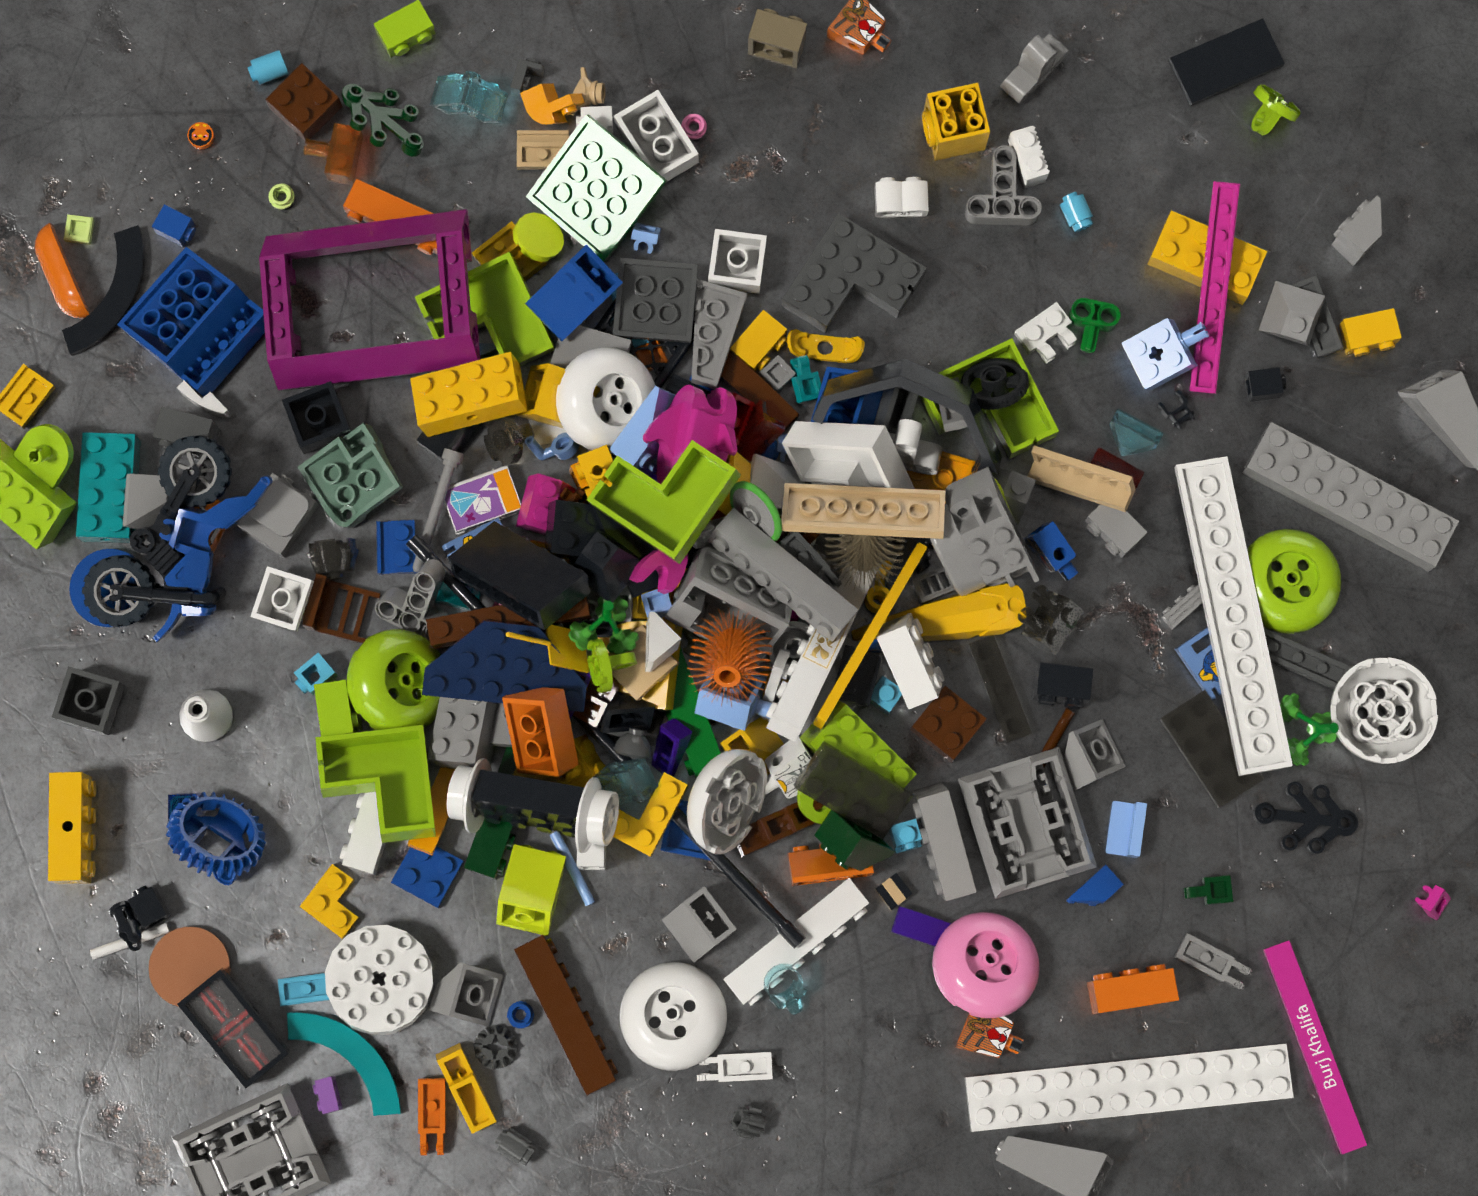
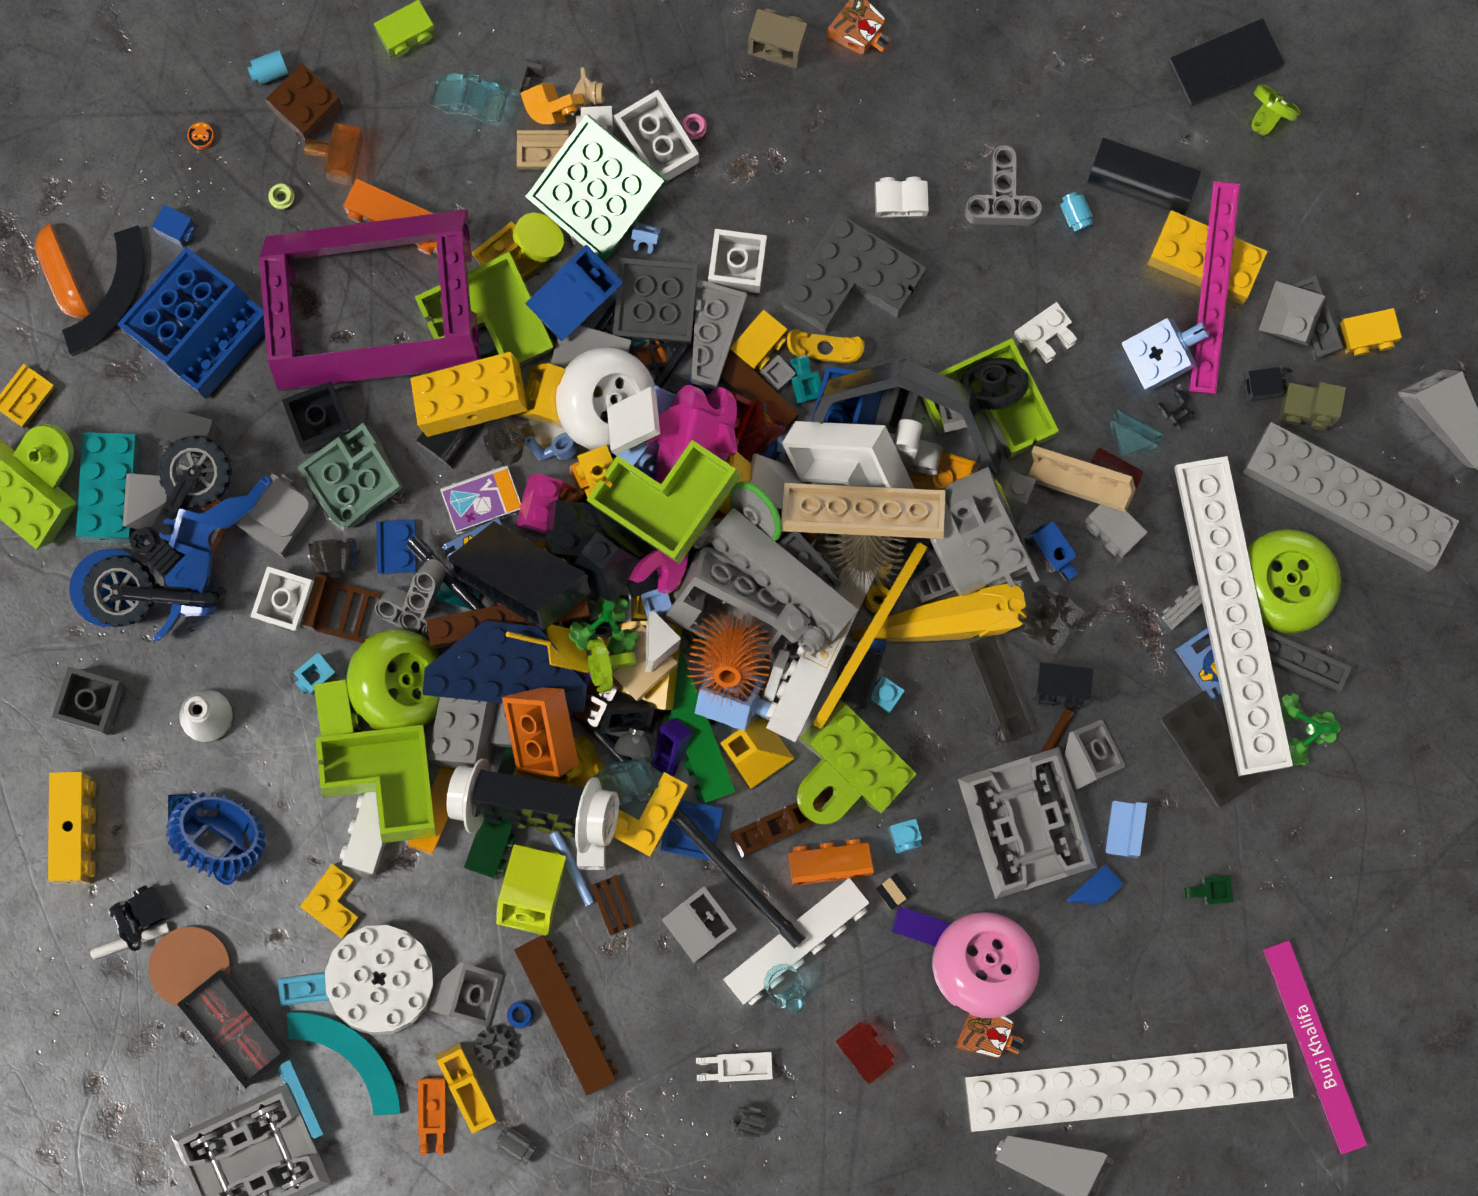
(79, 229): yellowish green tile -> none
(208, 403): white slope -> none
(289, 1076): none -> medium azure tile
(328, 1095): medium lavender piece -> none
(356, 97): dark green plant -> none
(427, 875): blue plate -> none
(450, 462): light grey piece -> none
(604, 883): none -> reddish brown tile
(633, 420): none -> white tile
(703, 1025): white brick -> none
(726, 799): white brick -> none
(786, 766): white torso -> none
(793, 626): none -> light grey plate
(851, 843): dark green slope -> none
(853, 790): clear smoke plate -> none
(865, 1052): none -> clear red brick
(910, 660): white brick -> none
(944, 841): light grey wedge -> none
(948, 724): reddish brown brick -> none
(955, 121): yellow brick -> none
(1029, 157): white brick -> none
(1036, 63): light grey beam -> none
(1093, 322): green beam -> none
(1132, 989): orange brick -> none
(1144, 176): none -> black brick
(1210, 960): light grey hinge -> none
(1311, 818): black plant -> none
(1313, 406): none -> olive brick
(1359, 234): light grey slope -> none
(1402, 687): white brick -> none
(1436, 901): dark pink tile -> none

